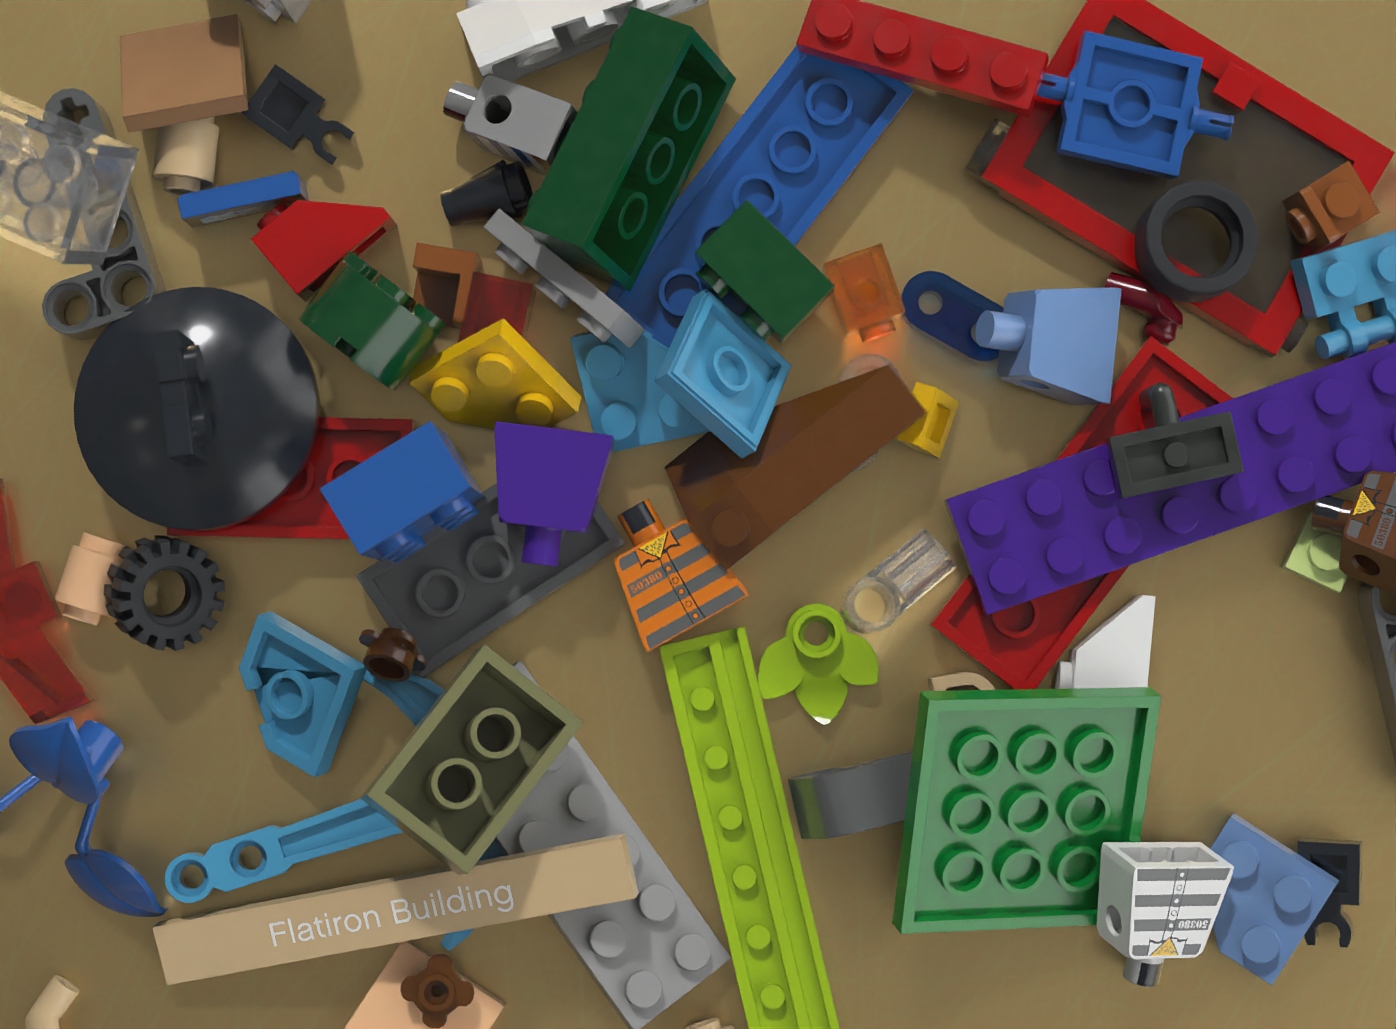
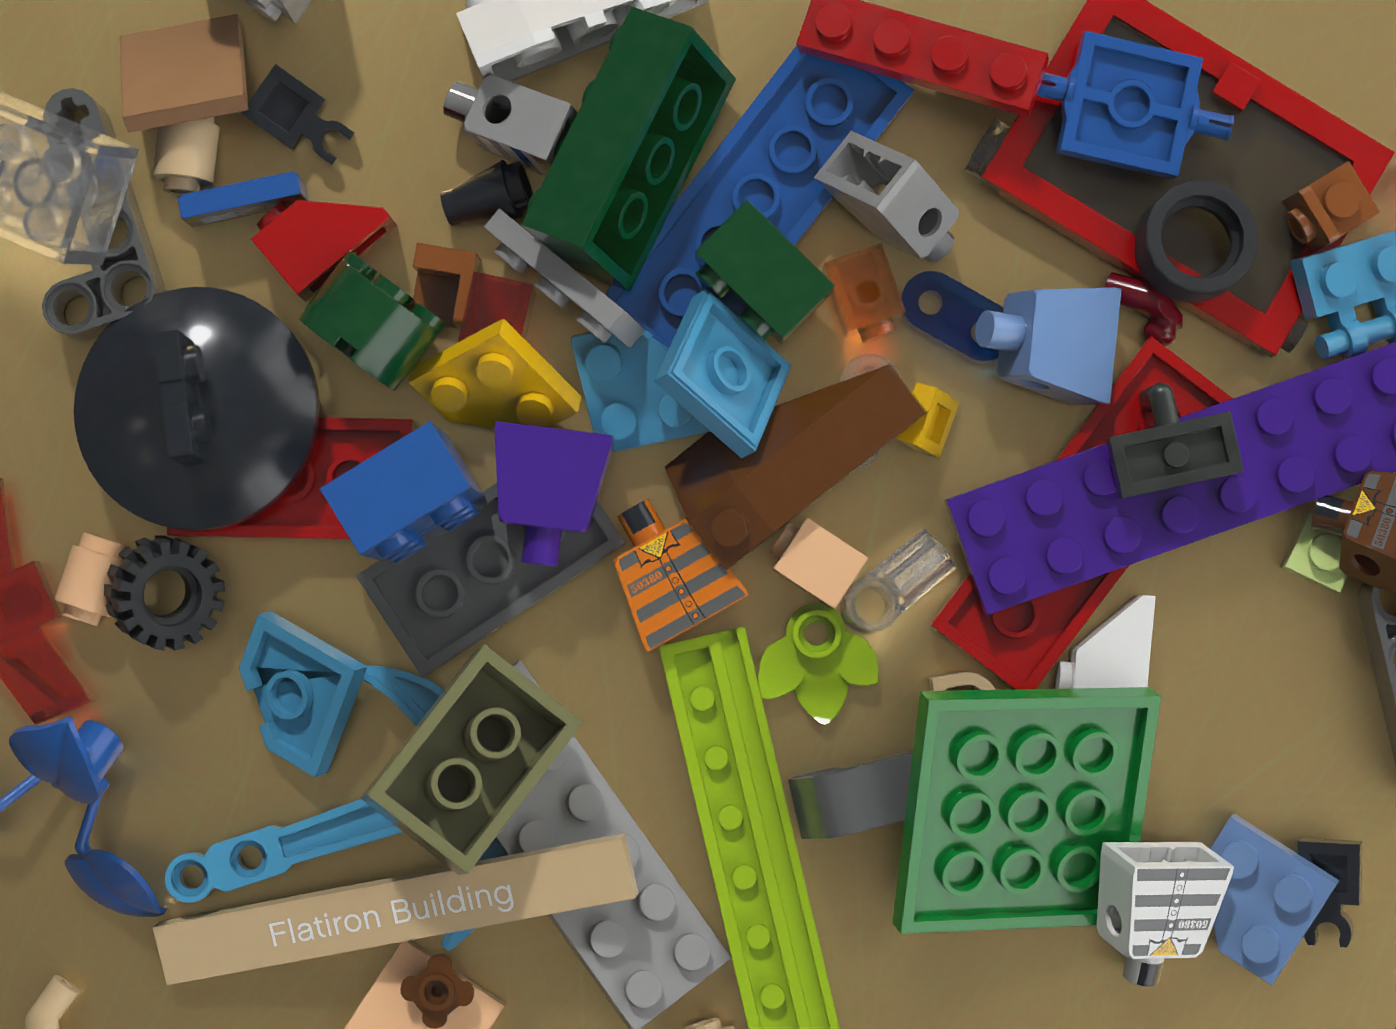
(391, 654): reddish brown plate -> none
(817, 561): none -> light nougat brick
(907, 213): none -> light grey torso

